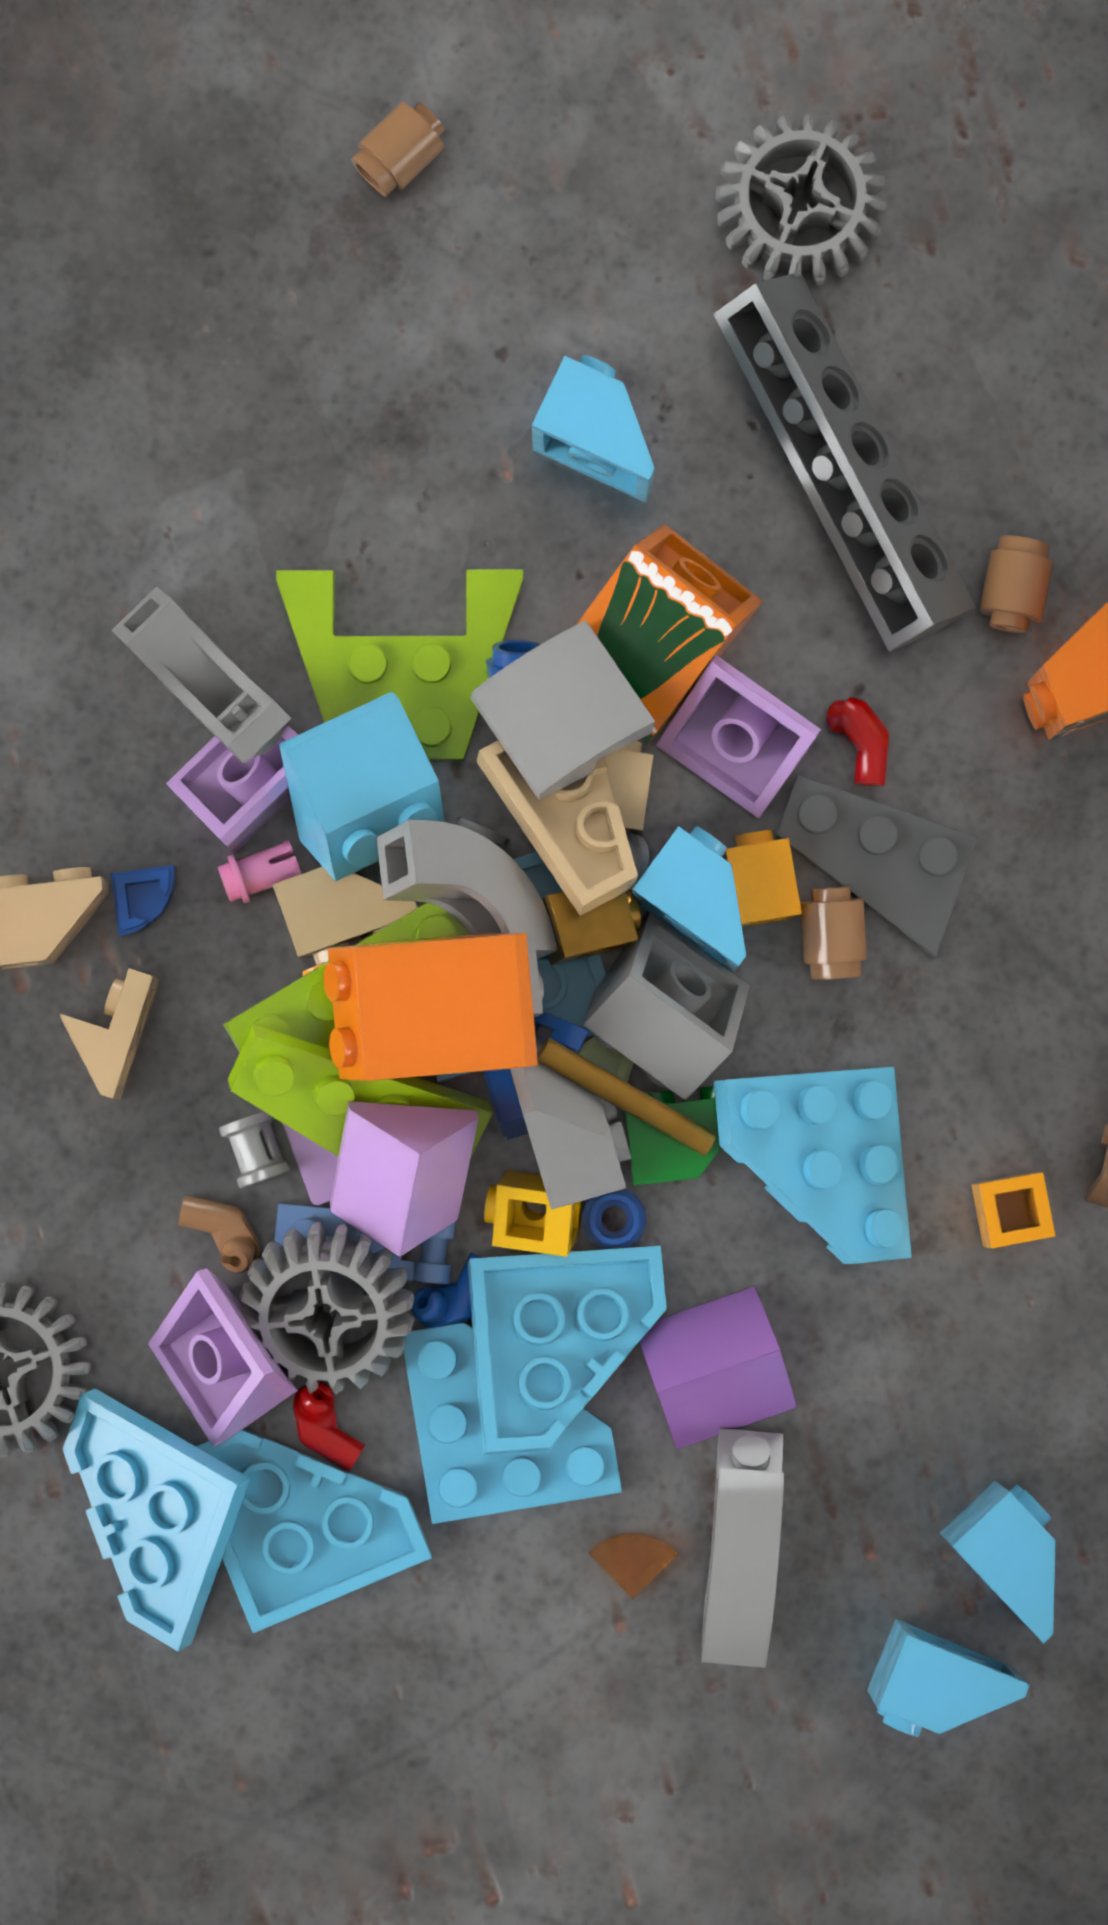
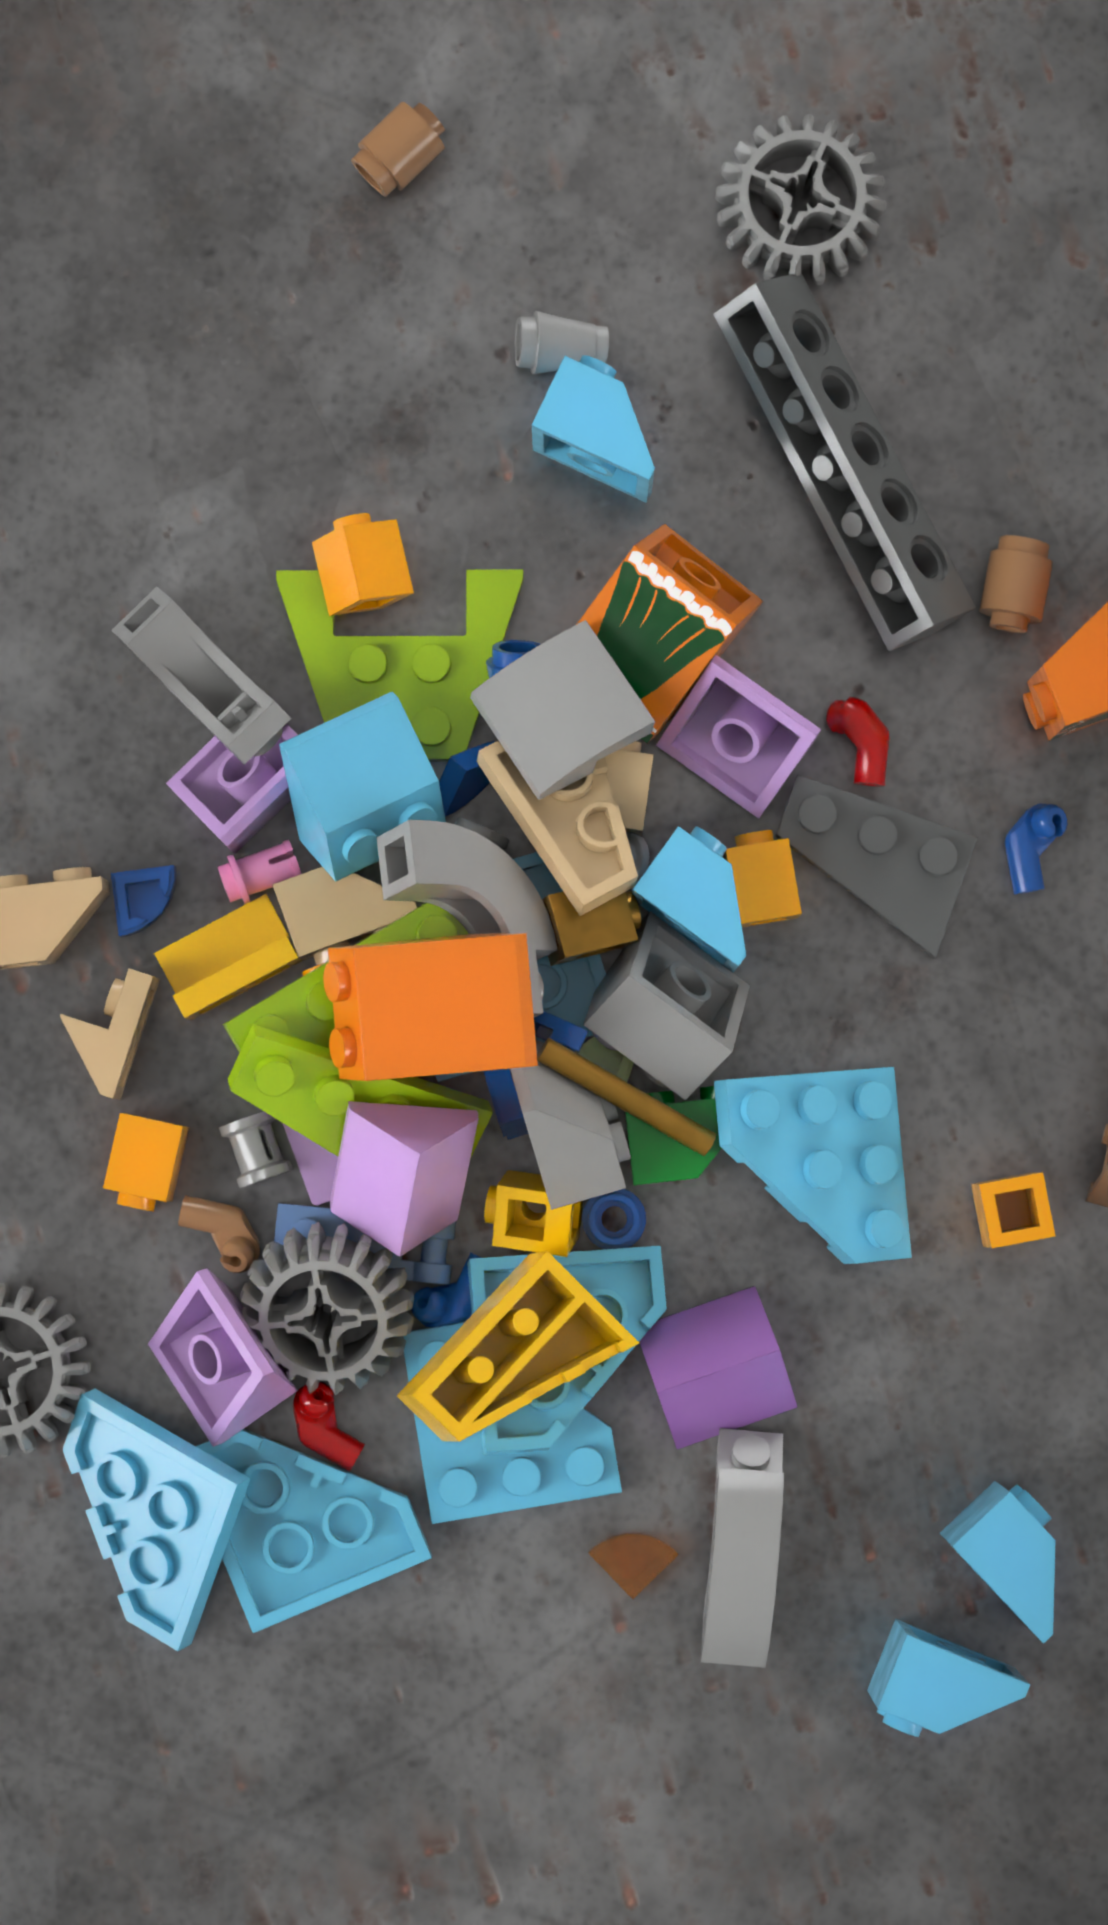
(145, 1161): none -> light orange brick
(227, 957): none -> yellow panel
(362, 565): none -> light orange brick
(462, 779): none -> blue tile
(514, 1348): none -> yellow wedge
(547, 338): none -> light grey cone
(833, 933): medium nougat brick -> none
(1027, 842): none -> blue arm

